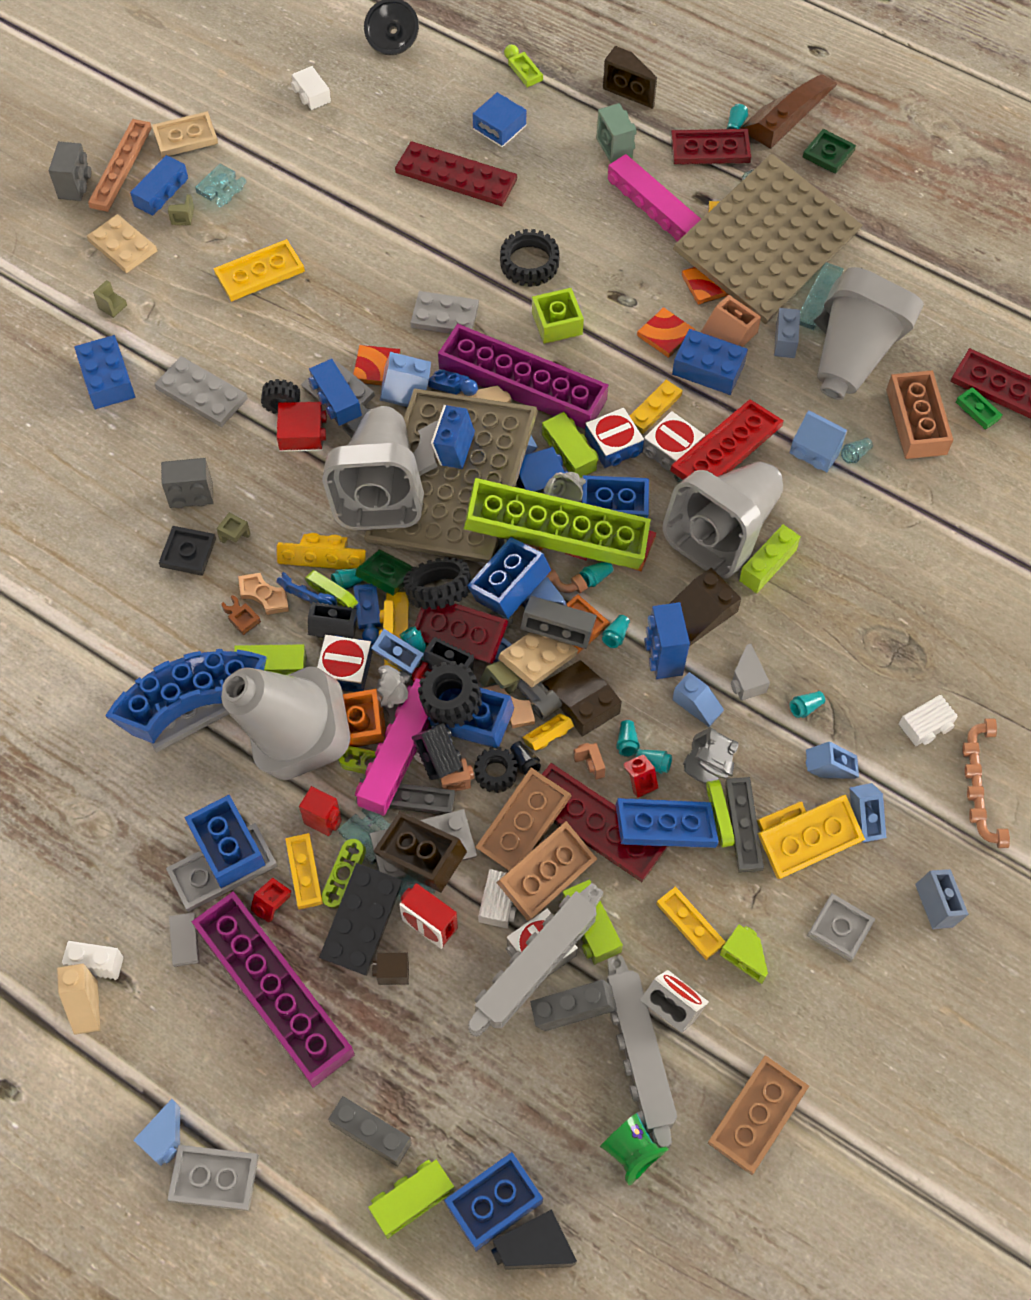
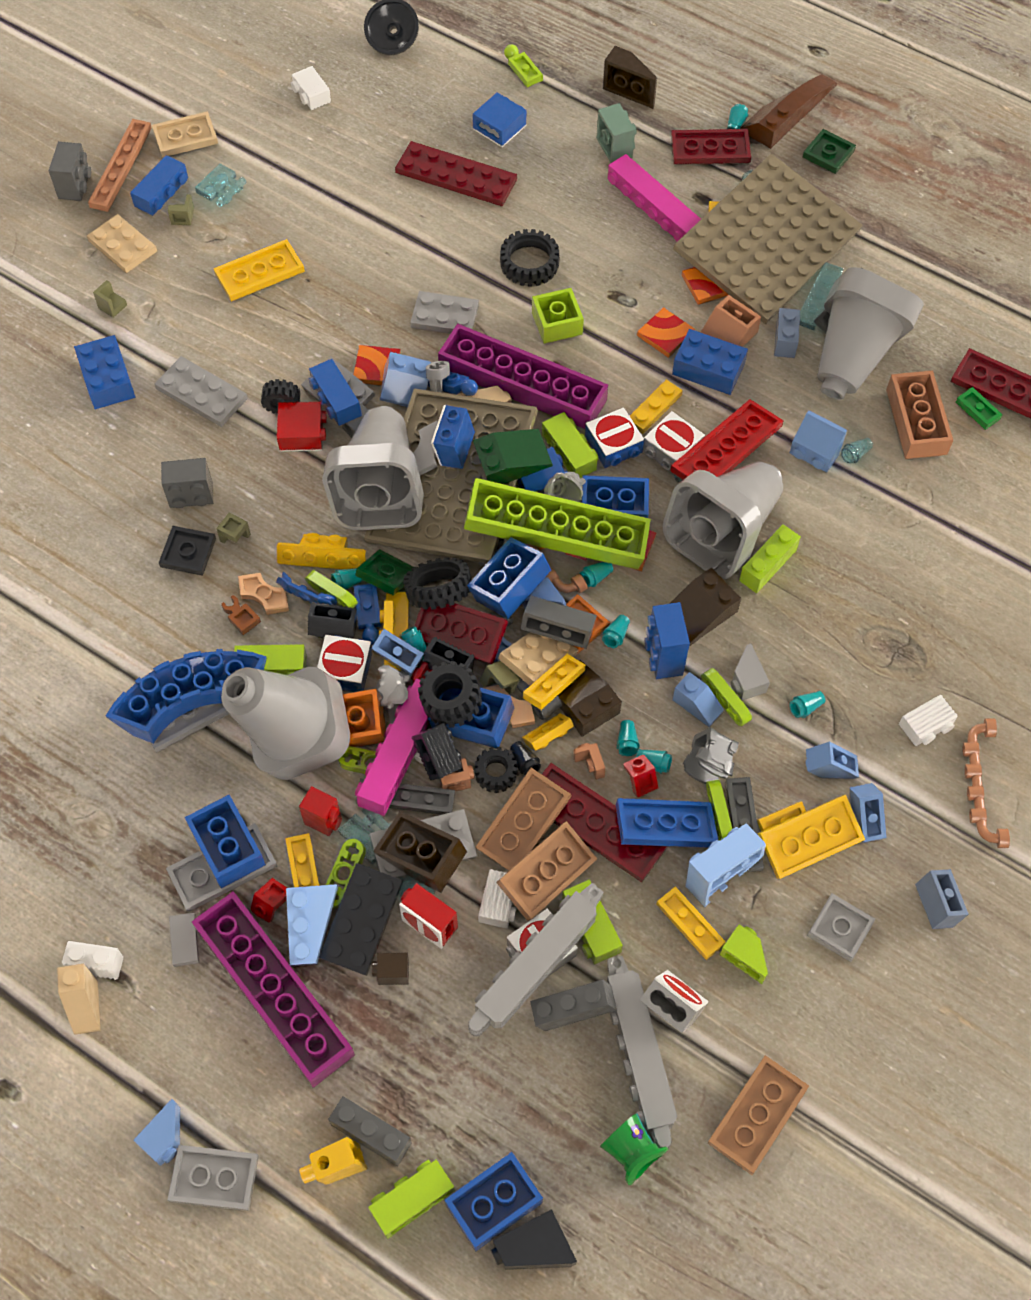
(308, 919): none -> light blue wedge
(344, 1160): none -> yellow torso
(435, 373): none -> light grey piece
(512, 454): none -> dark green slope
(553, 681): none -> yellow plate
(723, 861): none -> light blue wedge
(727, 697): none -> lime beam

